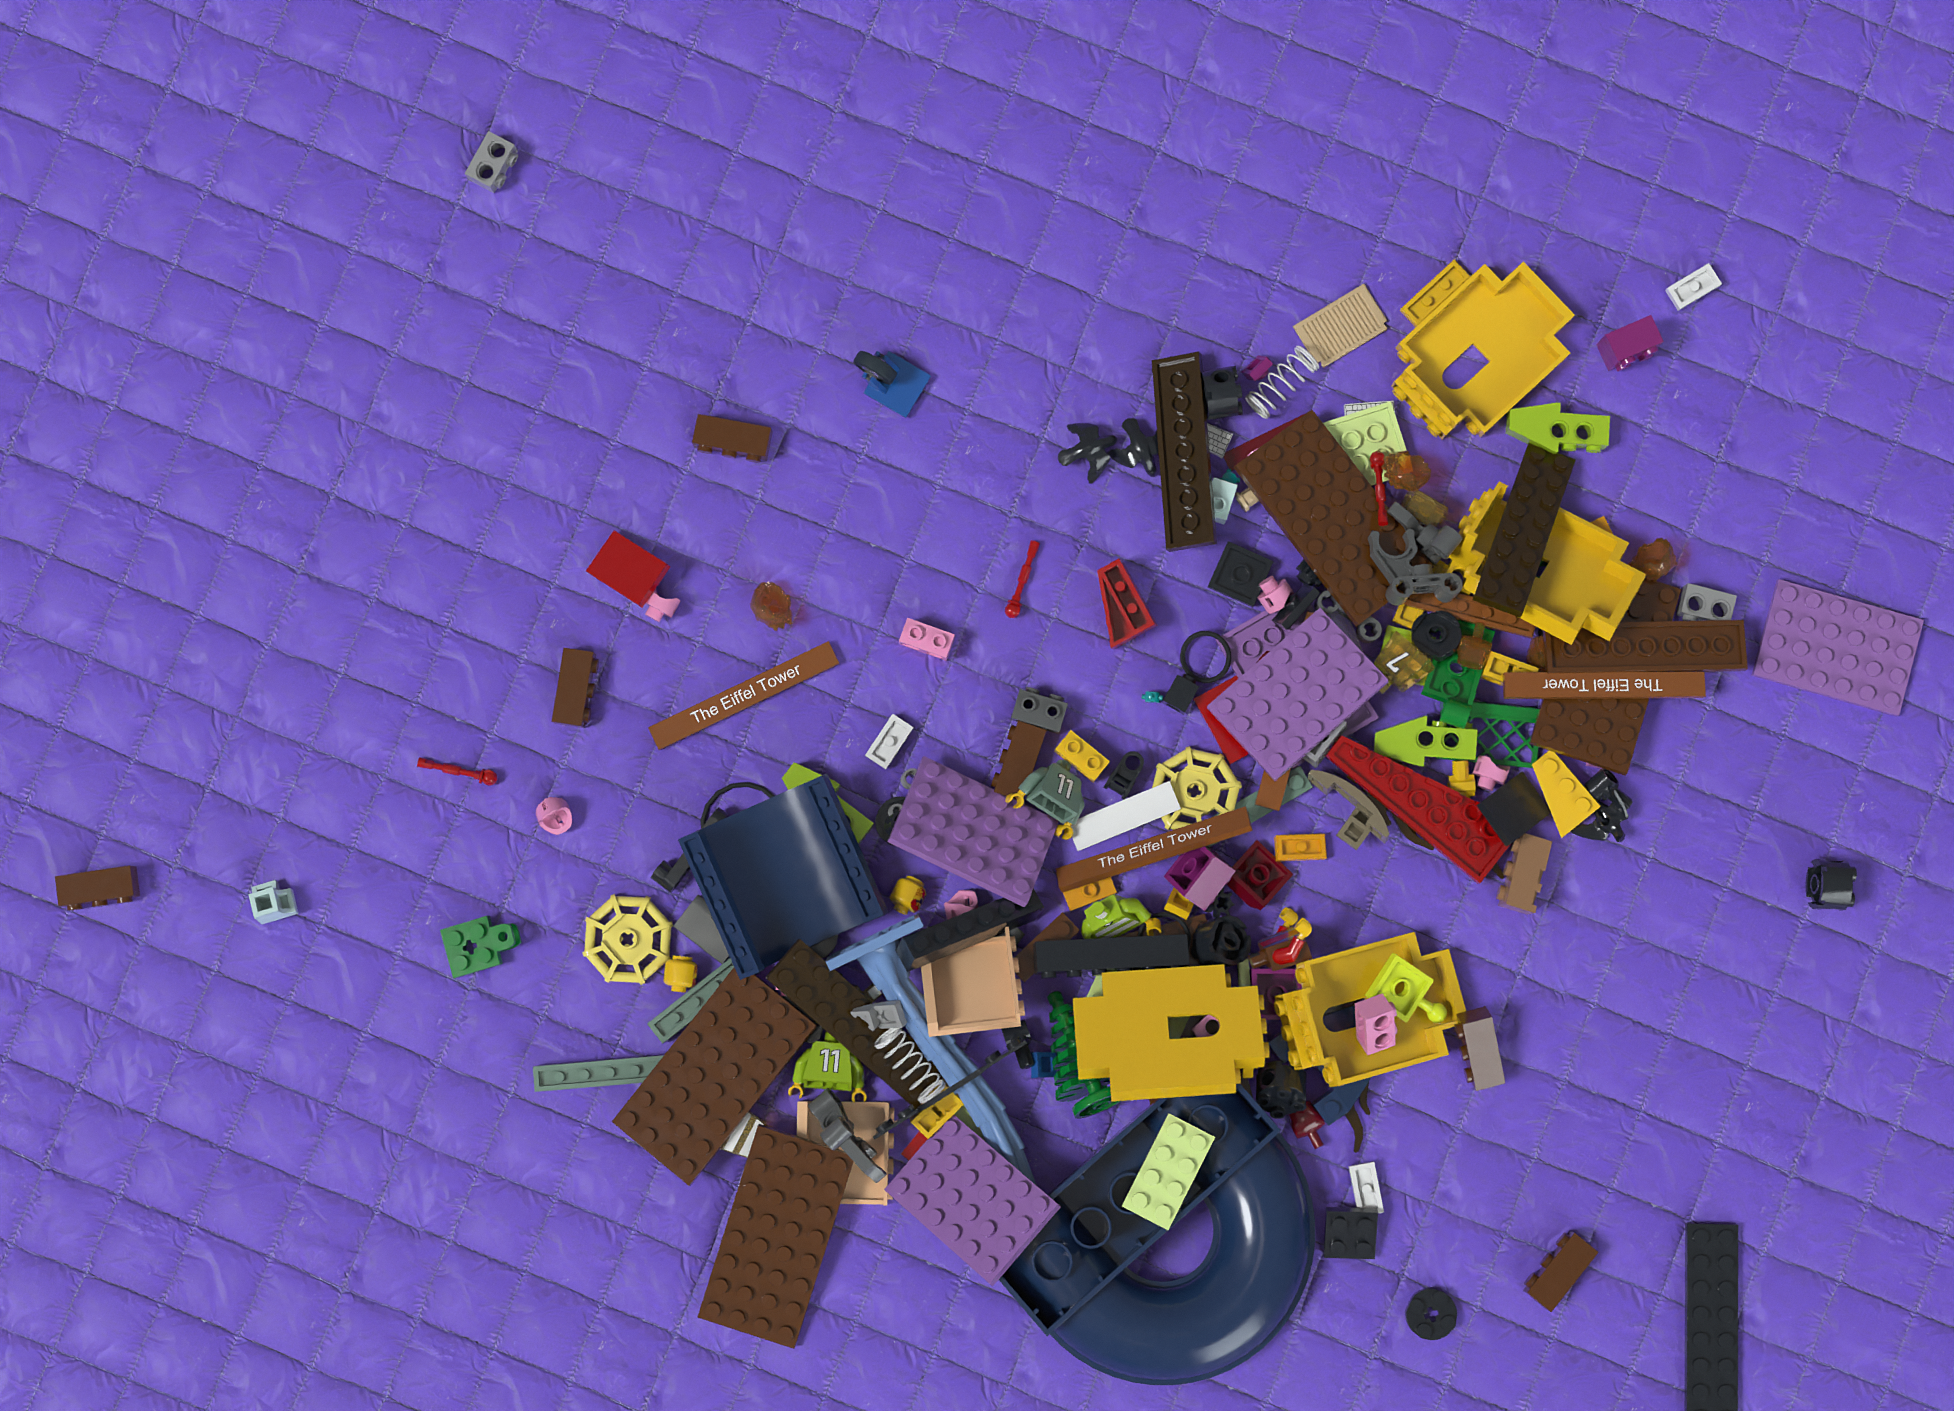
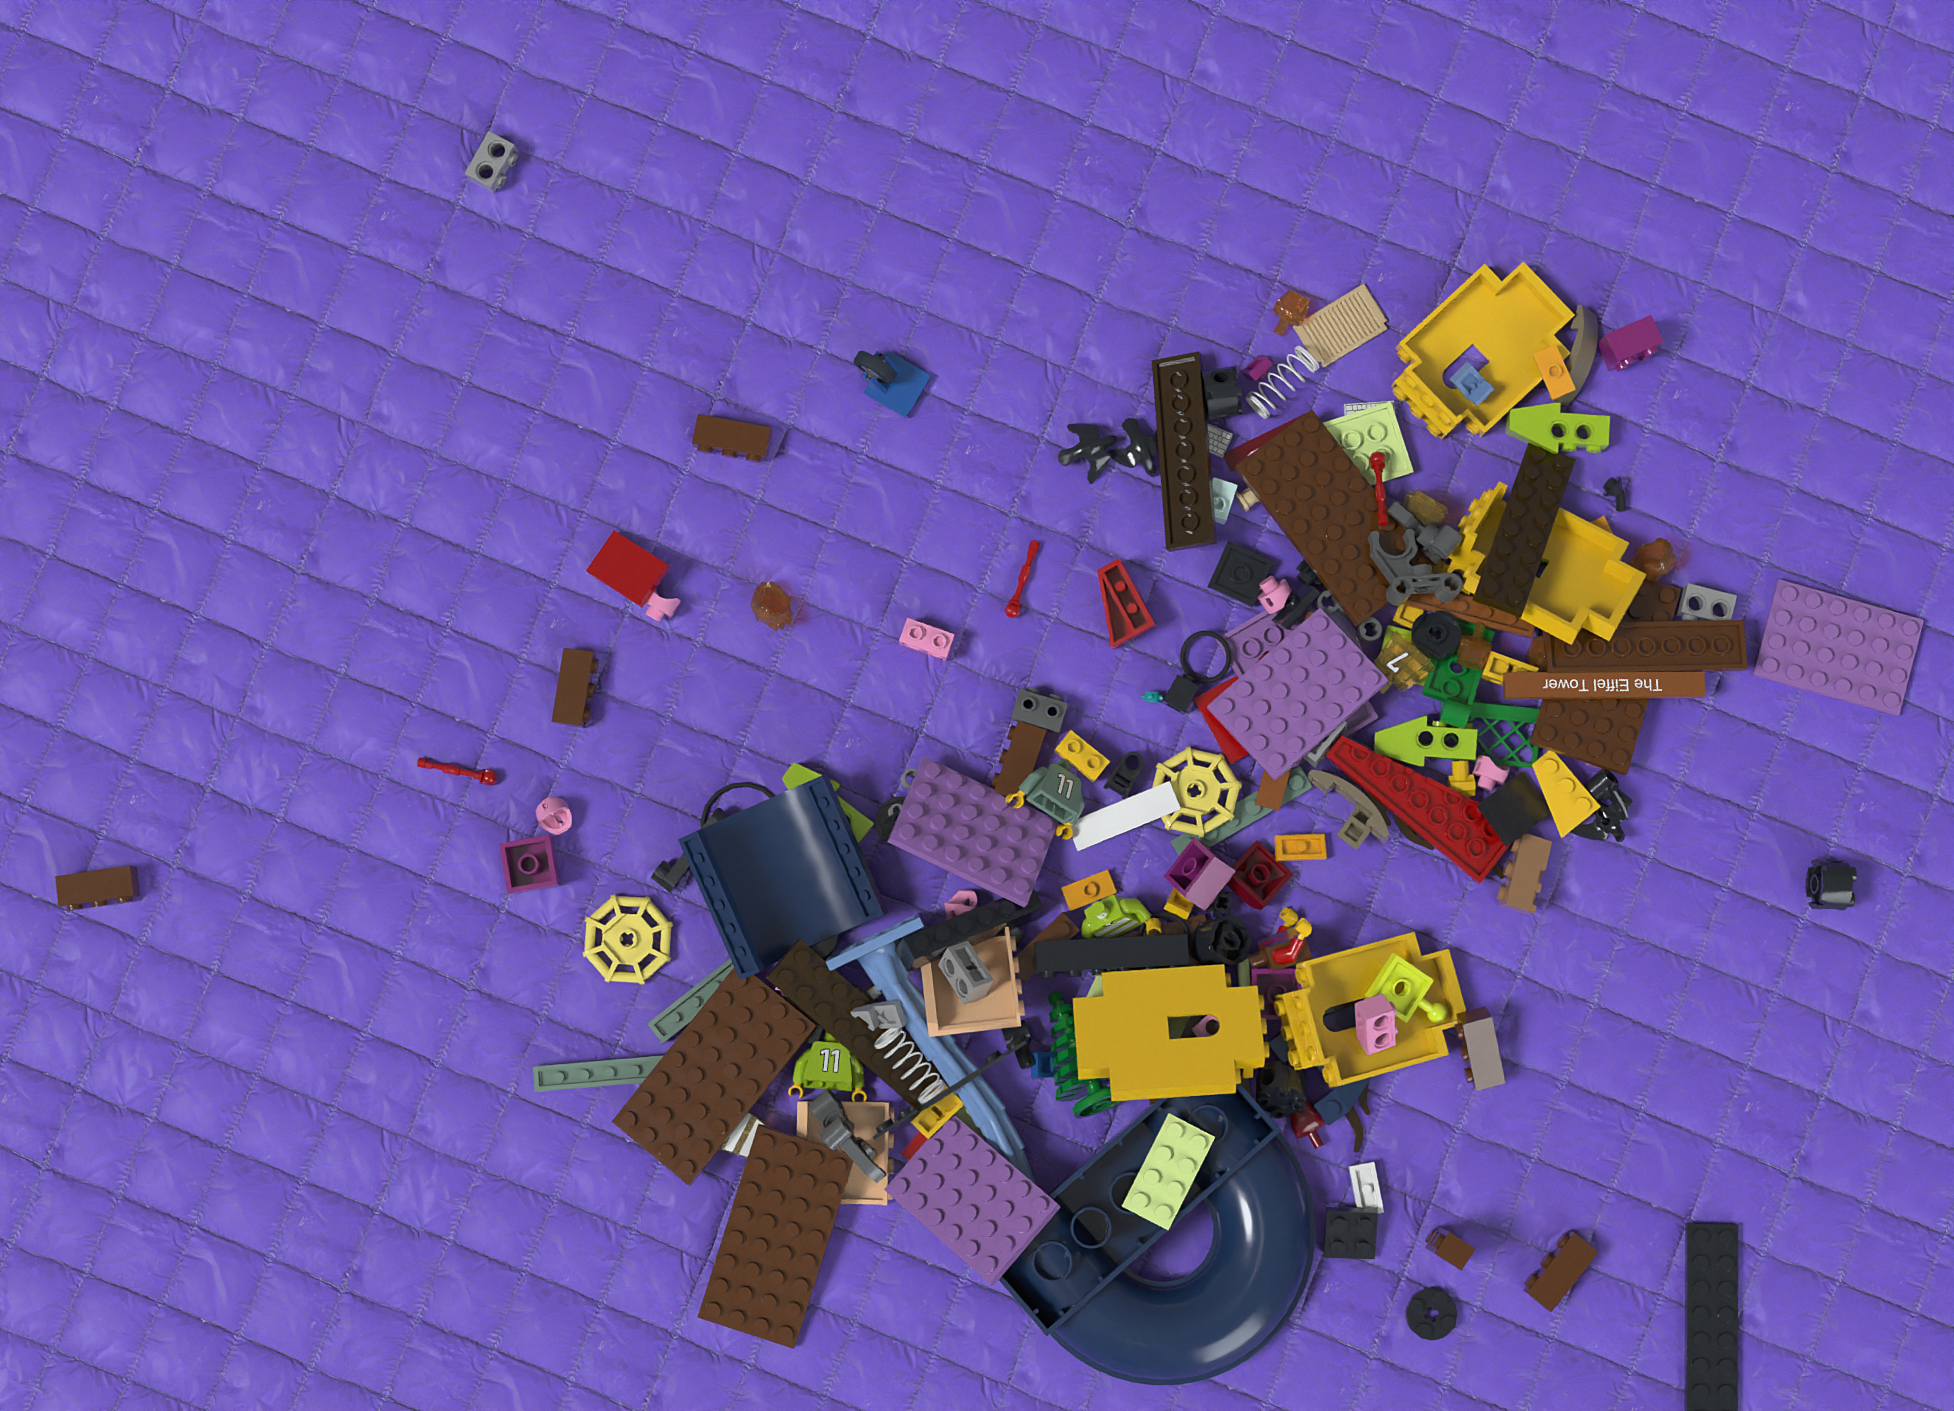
(271, 903): light aqua brick -> none
(489, 942): green plate -> none
(530, 864): none -> magenta brick
(680, 973): yellow head -> none
(700, 928): dark grey piece -> none
(743, 695): dark orange tile -> none
(889, 741): white plate -> none
(908, 895): yellow head -> none
(966, 972): none -> light grey brick
(1154, 849): dark orange tile -> none
(1230, 477): teal piece -> none
(1291, 309): none -> clear orange piece
(1406, 471): clear orange hair -> none
(1434, 293): yellow tile -> none
(1449, 1247): none -> reddish brown brick
(1471, 384): none -> medium blue bracket
(1554, 372): none -> light orange plate
(1582, 352): none -> dark tan slope
(1613, 487): none -> black plate
(1693, 287): white plate -> none

